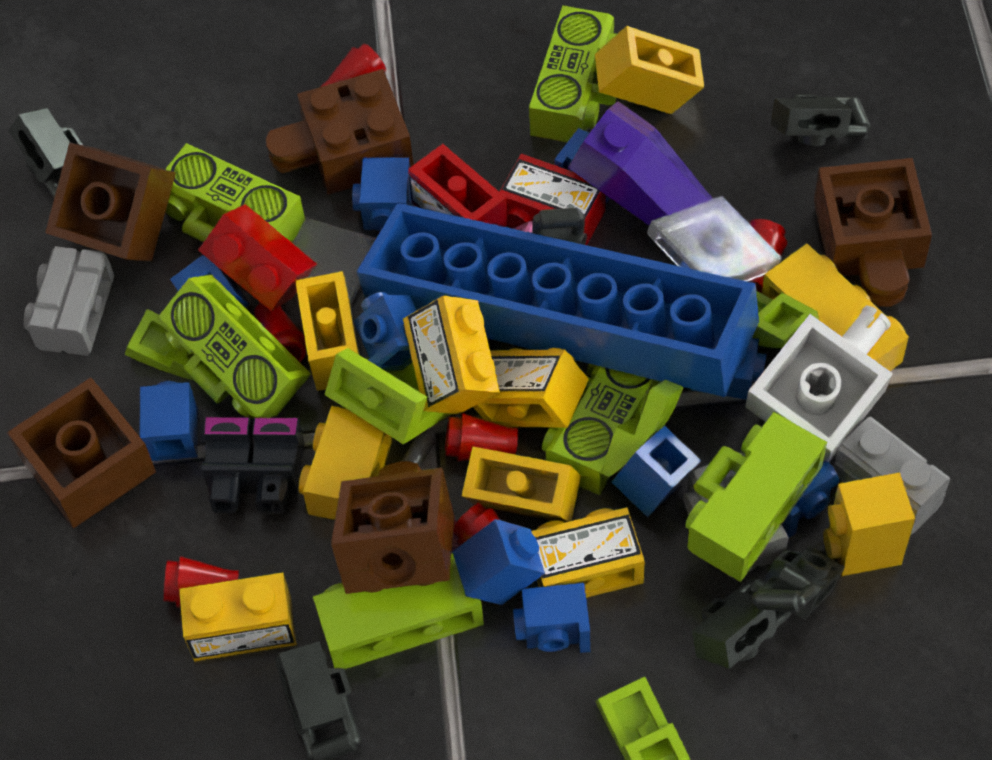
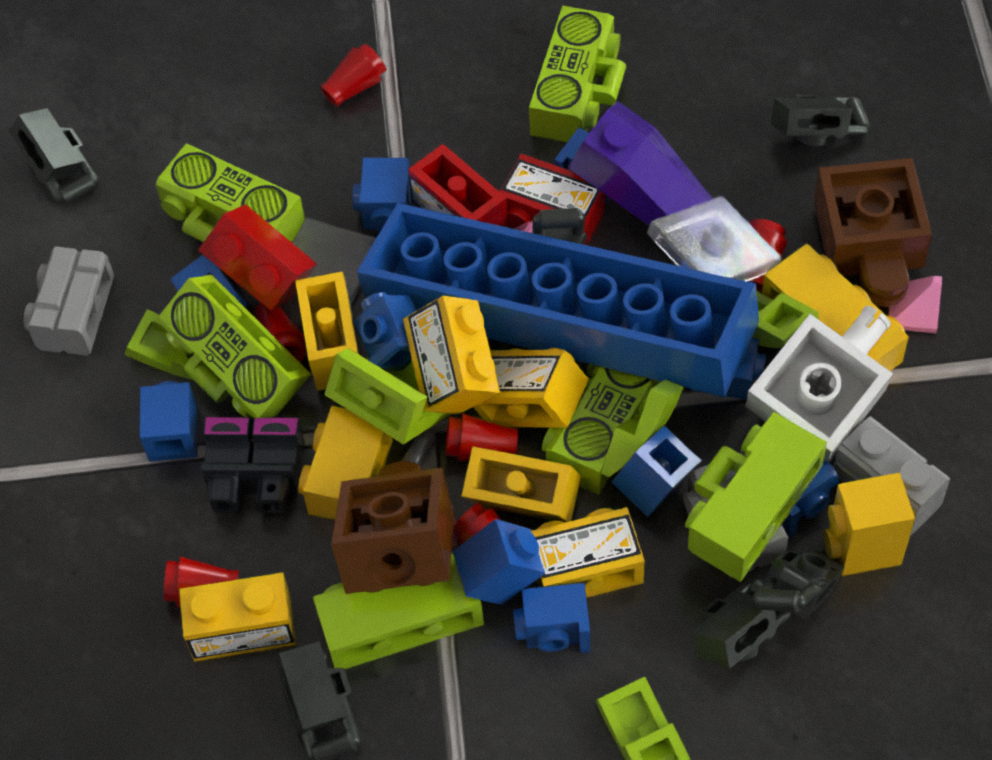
(82, 452): reddish brown brick -> none
(110, 202): reddish brown brick -> none
(340, 129): reddish brown brick -> none
(649, 70): yellow brick -> none
(920, 305): none -> bright pink slope

